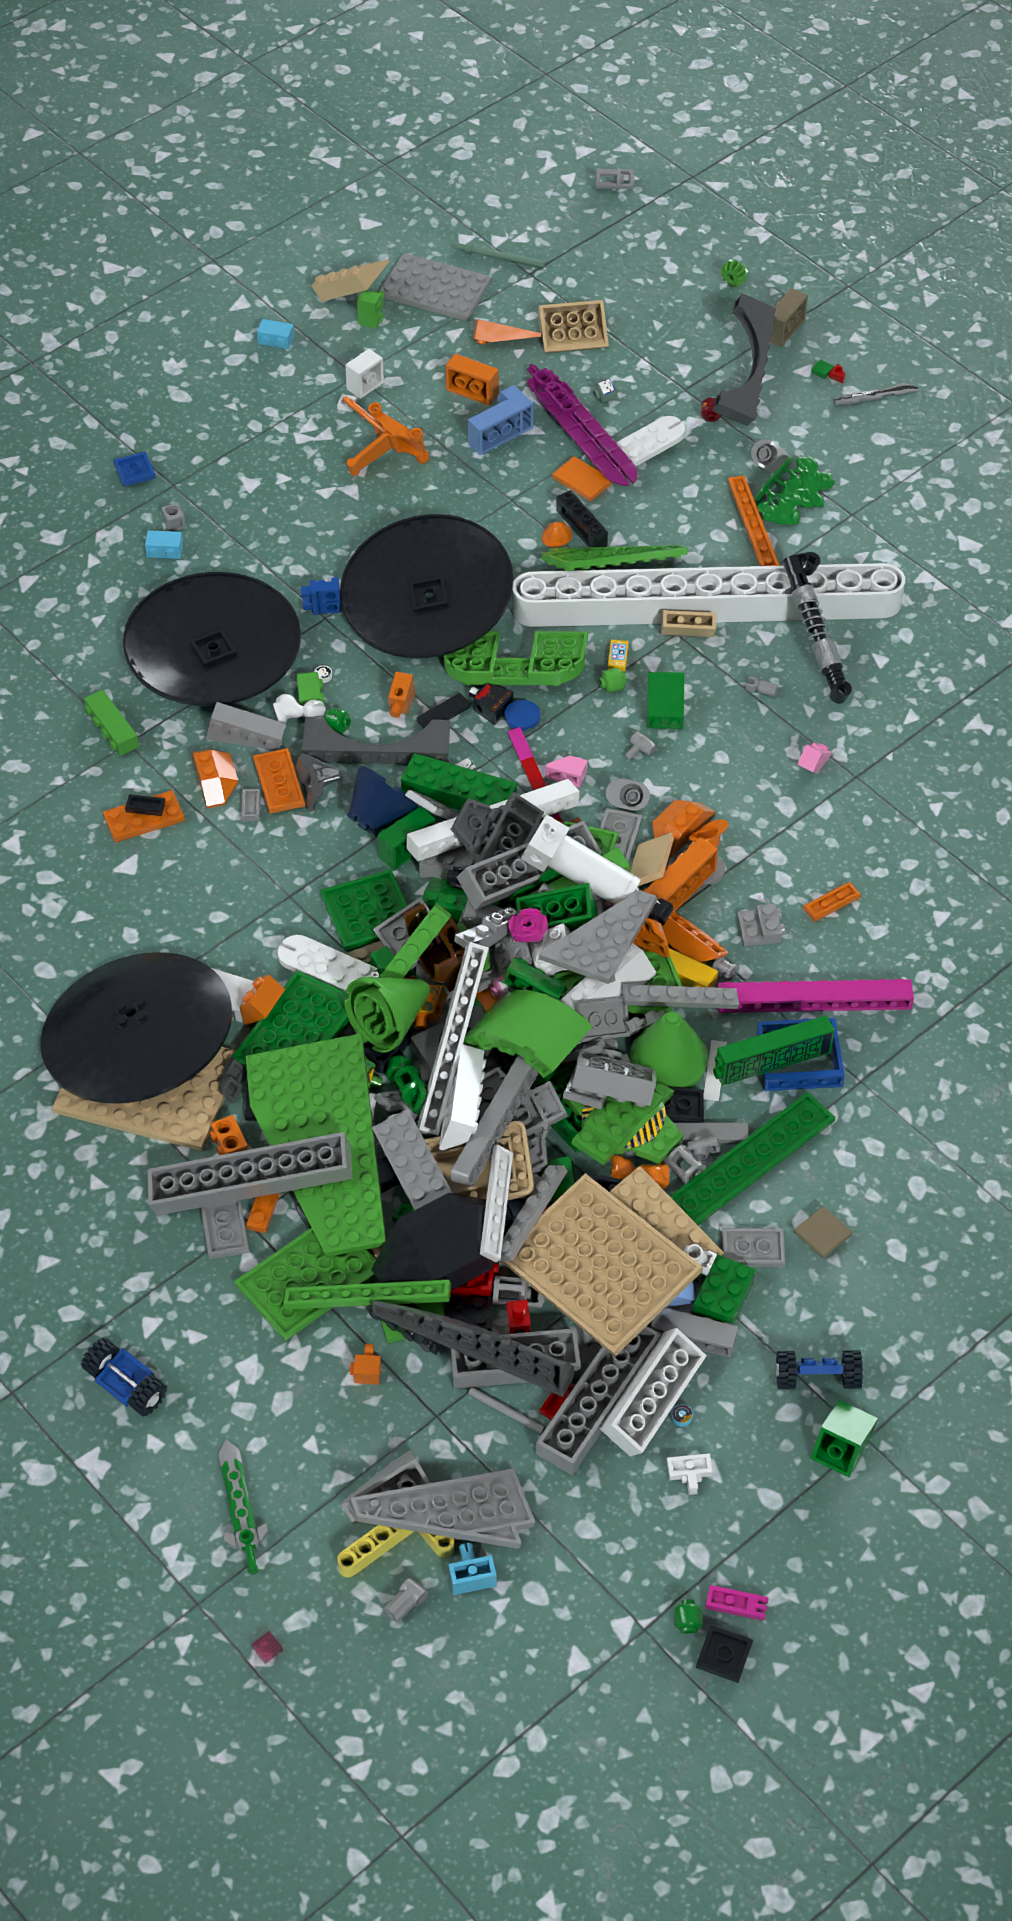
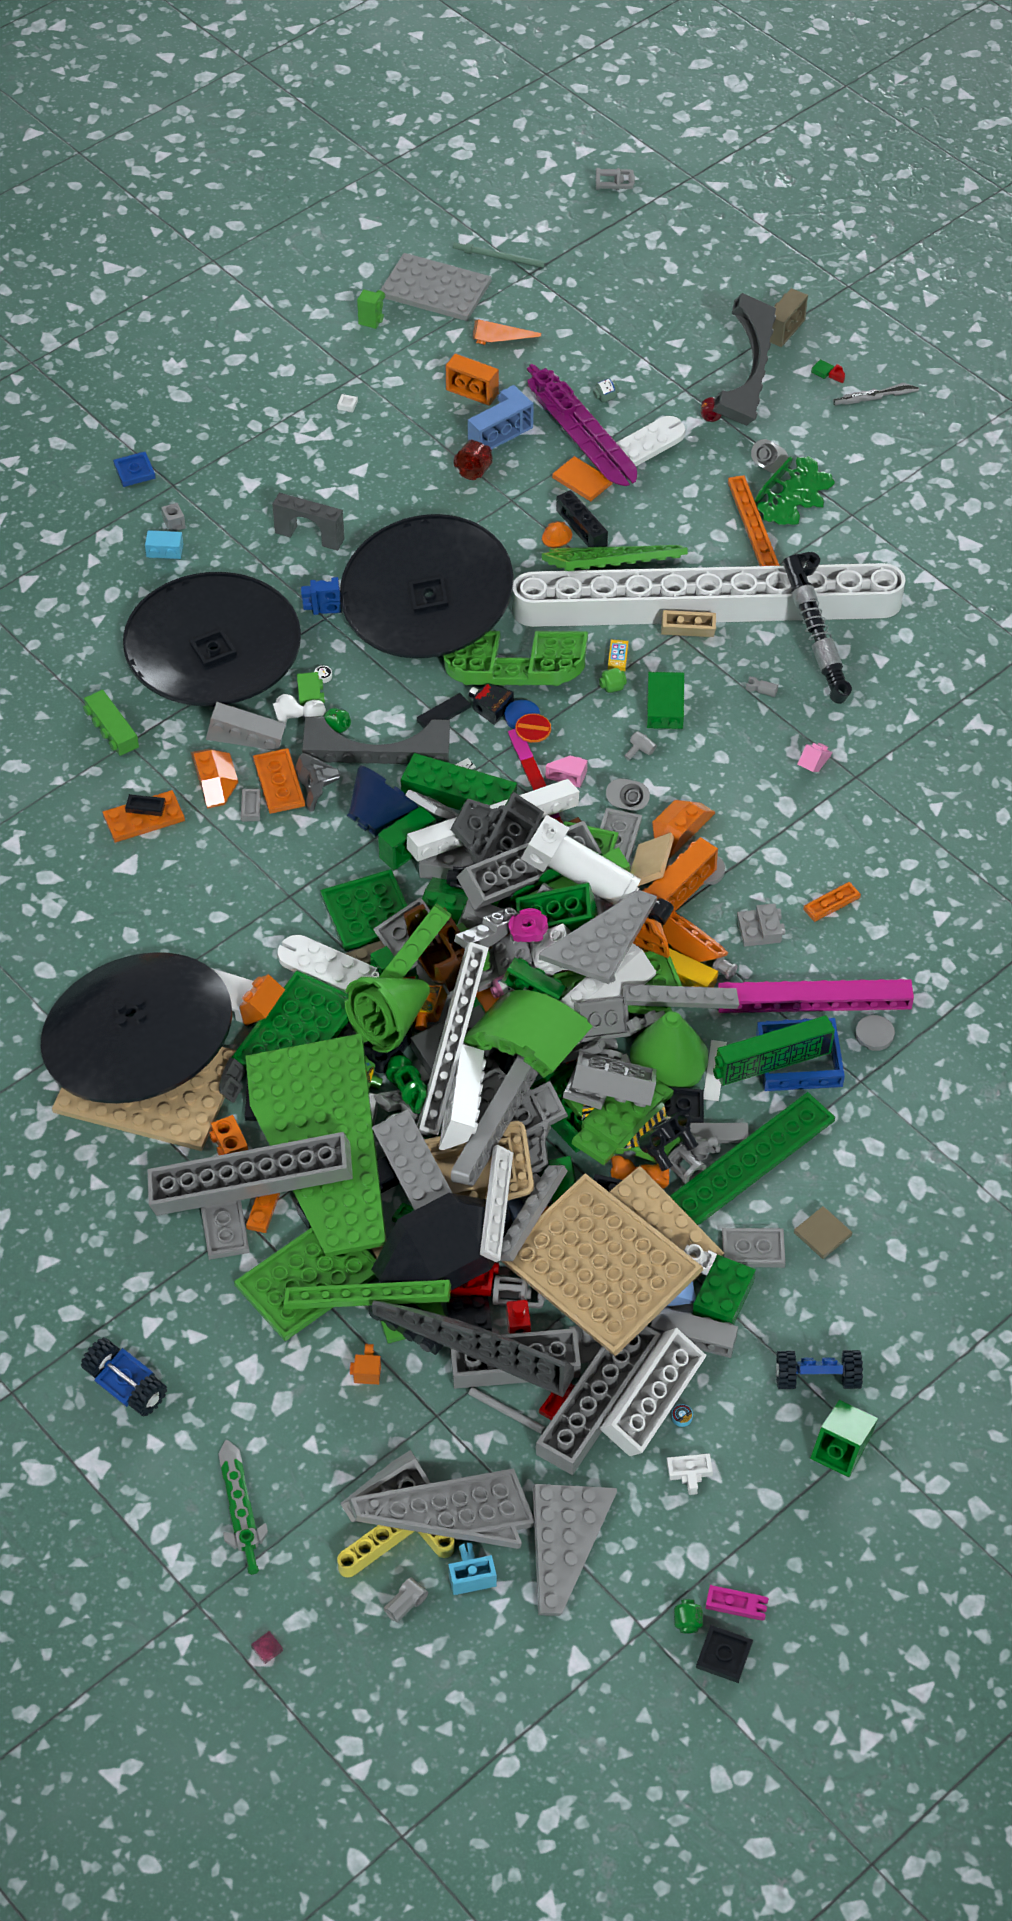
(275, 334): medium azure brick -> none
(327, 518): none -> dark grey arch
(347, 280): tan slope -> none
(364, 373): white brick -> none
(390, 435): orange piece -> none
(401, 694): orange torso -> none
(473, 459): none -> clear red brick
(533, 728): none -> red piece
(565, 1531): none -> light grey wing
(573, 326): tan slope -> none
(664, 1133): none -> black piece
(711, 832): orange piece -> none
(734, 272): bright green gear -> none
(875, 1032): none -> light grey tile

